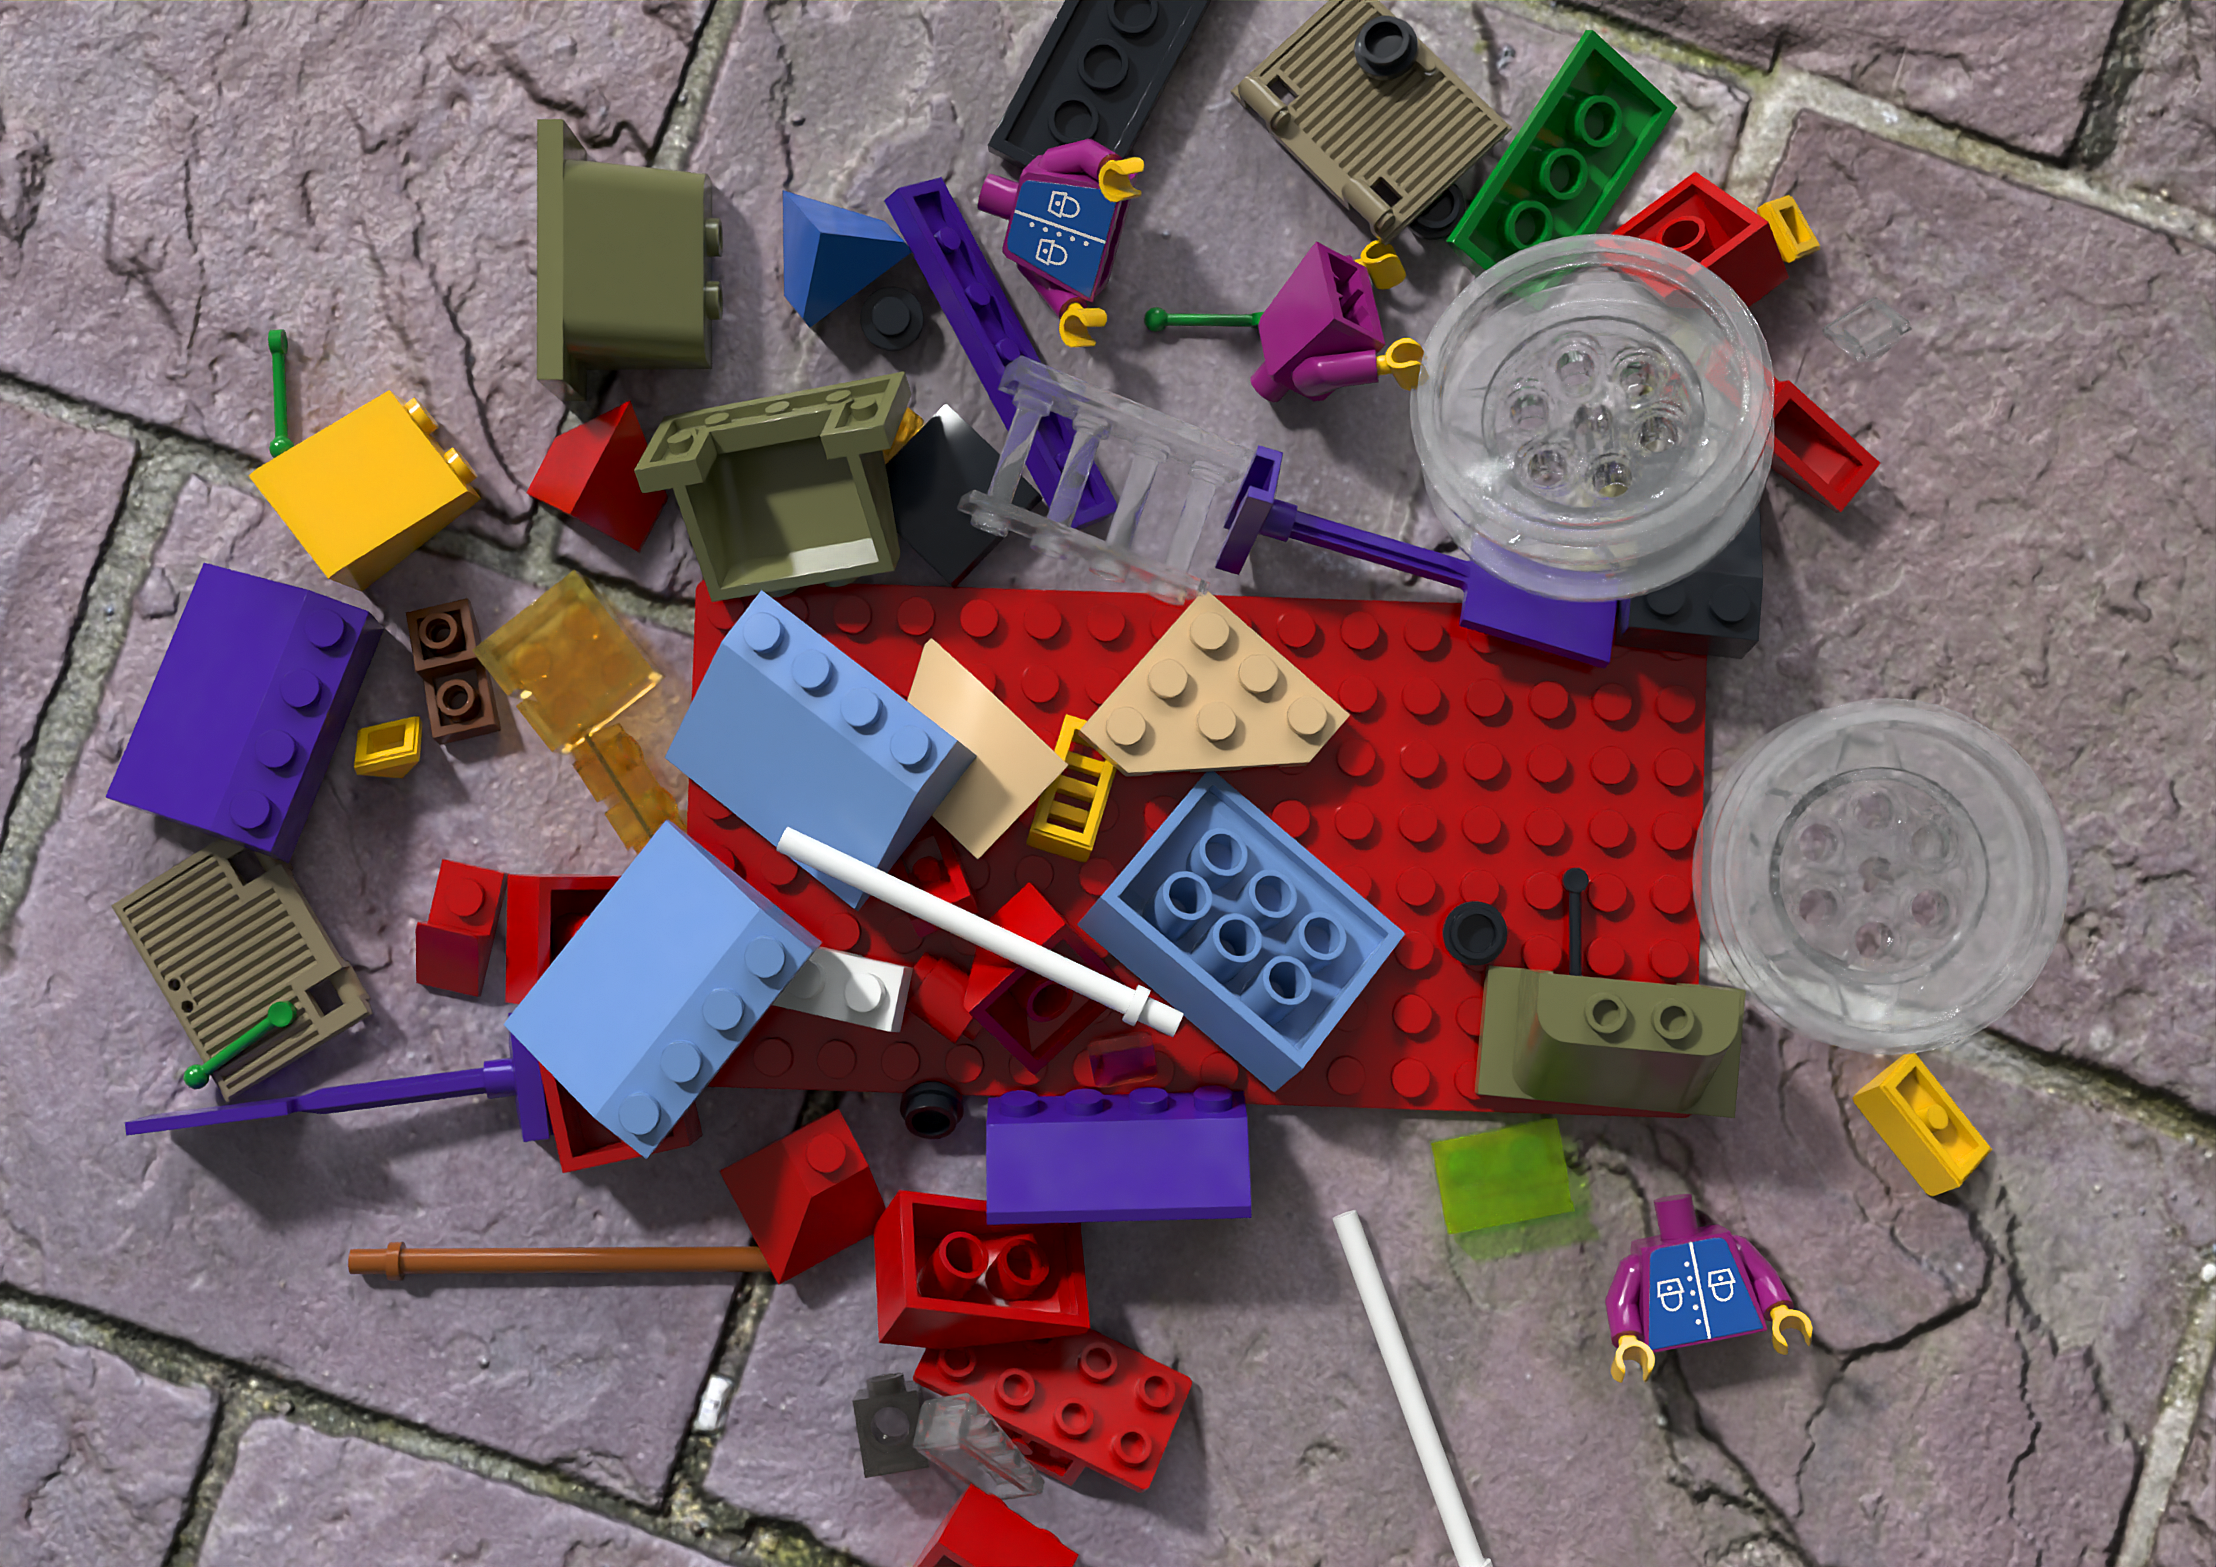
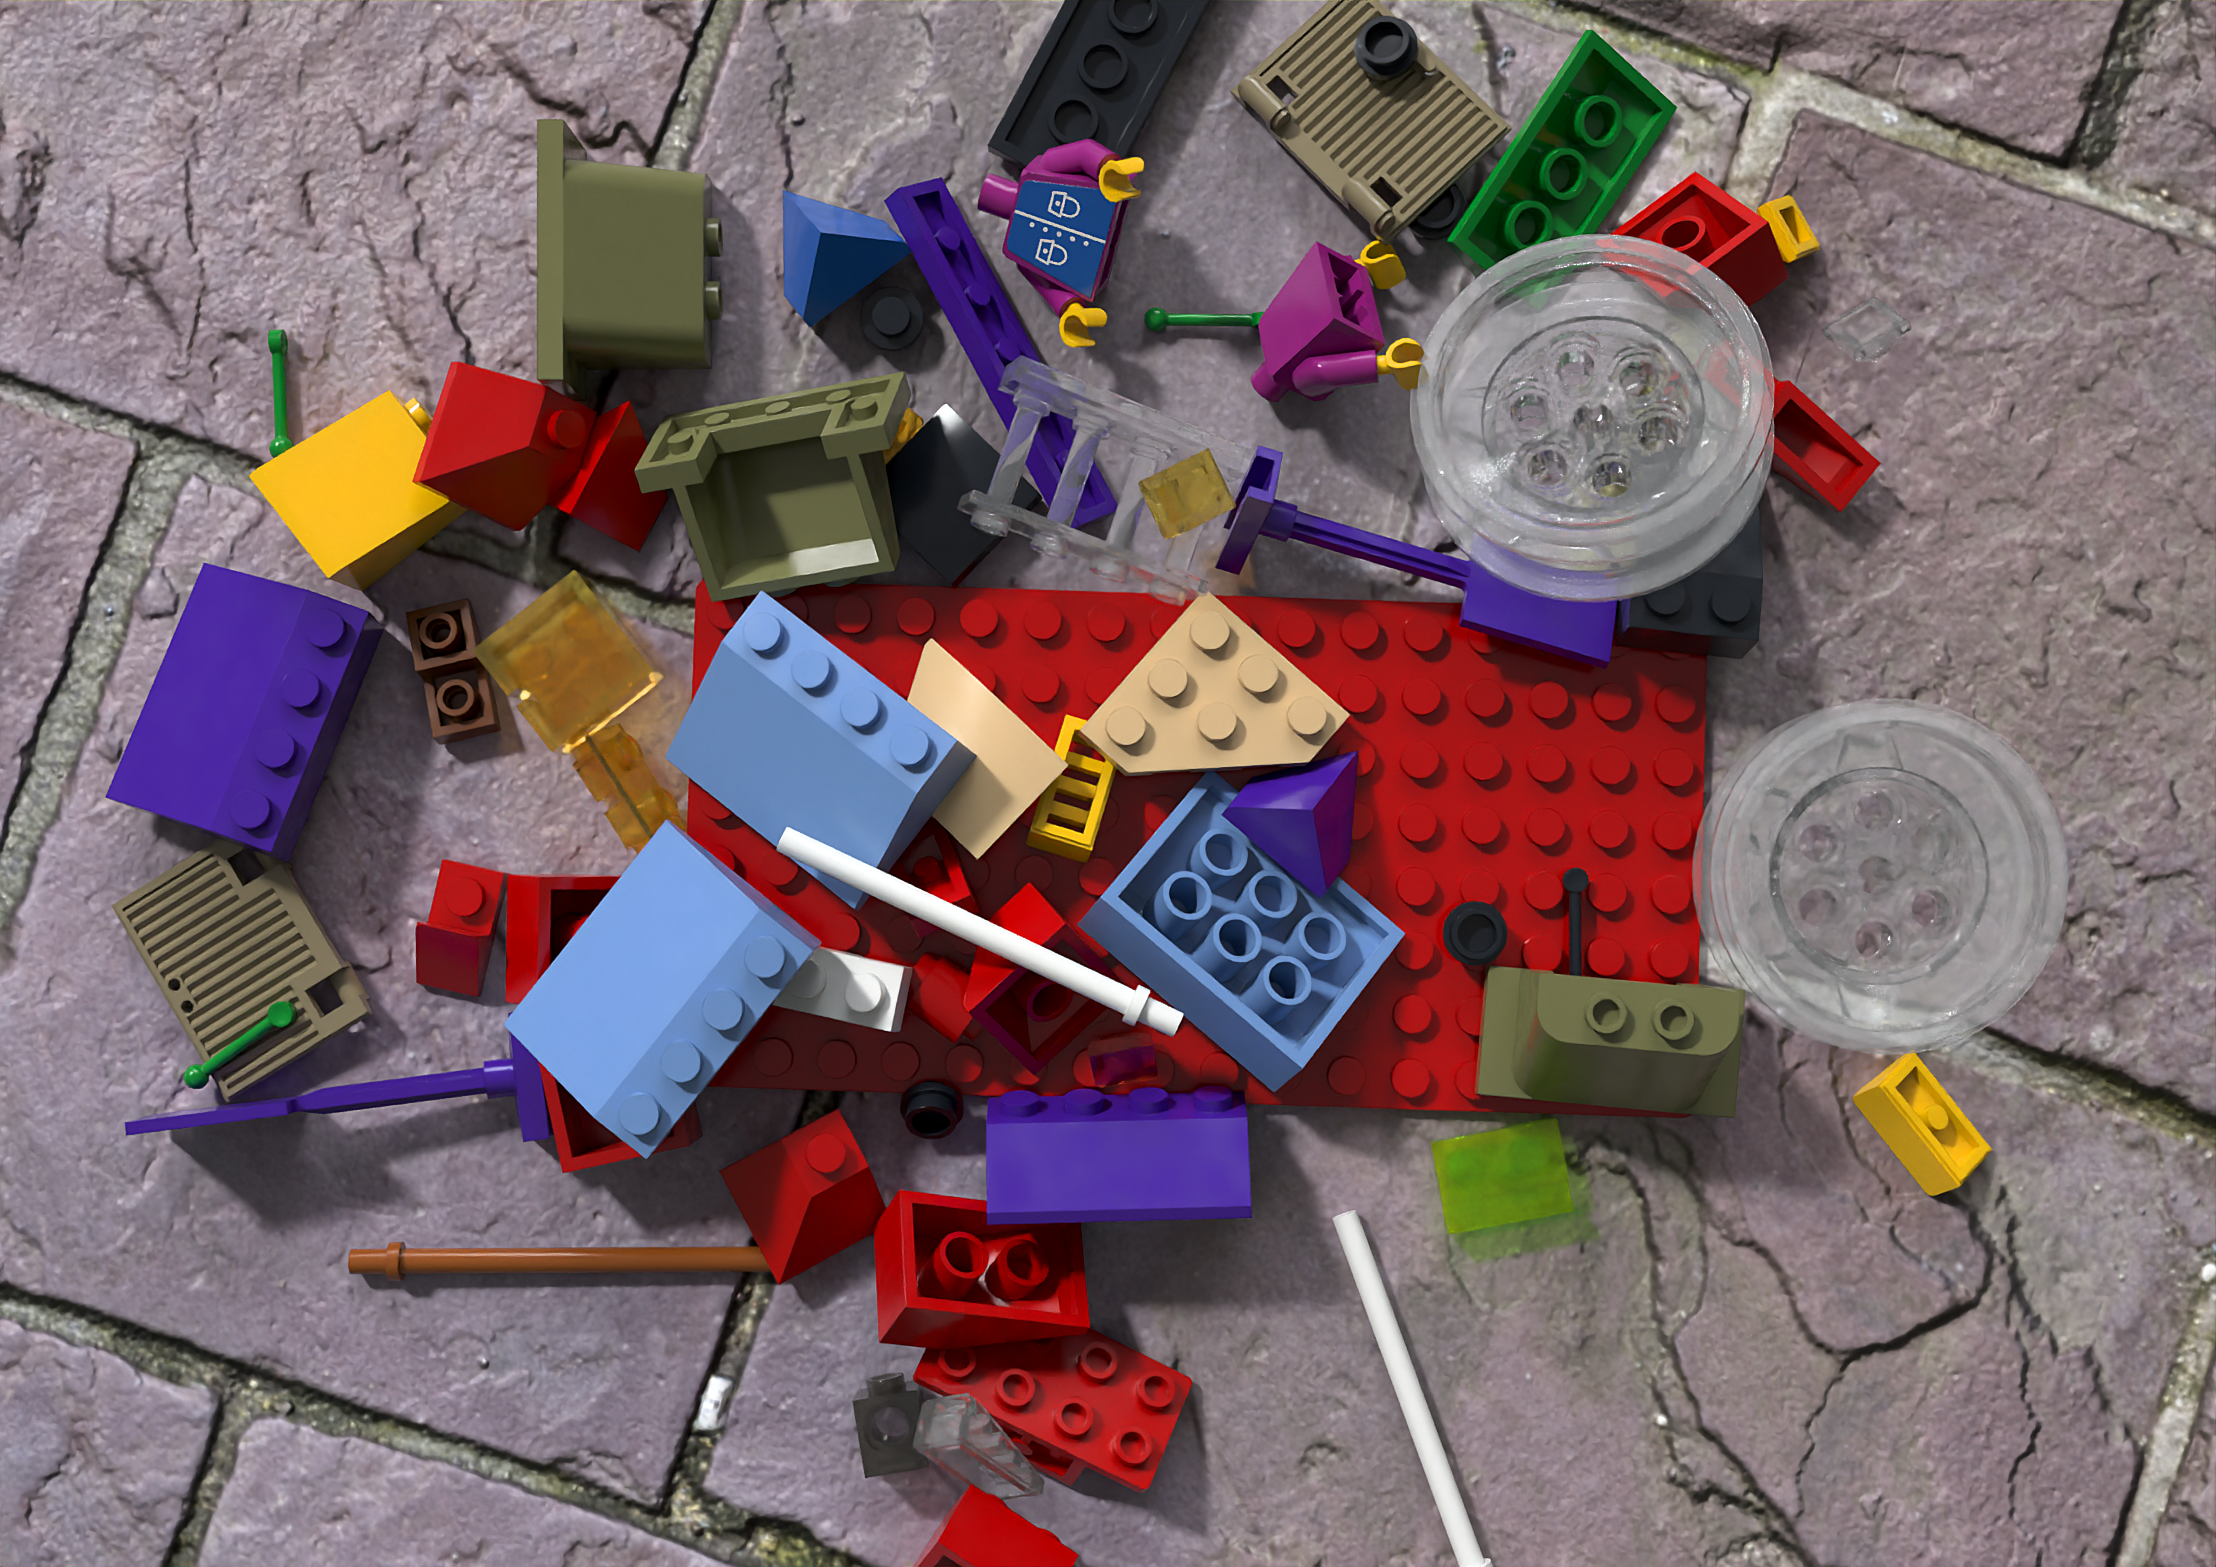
(389, 748): yellow slope -> none
(502, 444): none -> red slope
(1186, 494): none -> clear yellow slope
(1302, 817): none -> dark purple slope
(1693, 1290): torso -> none

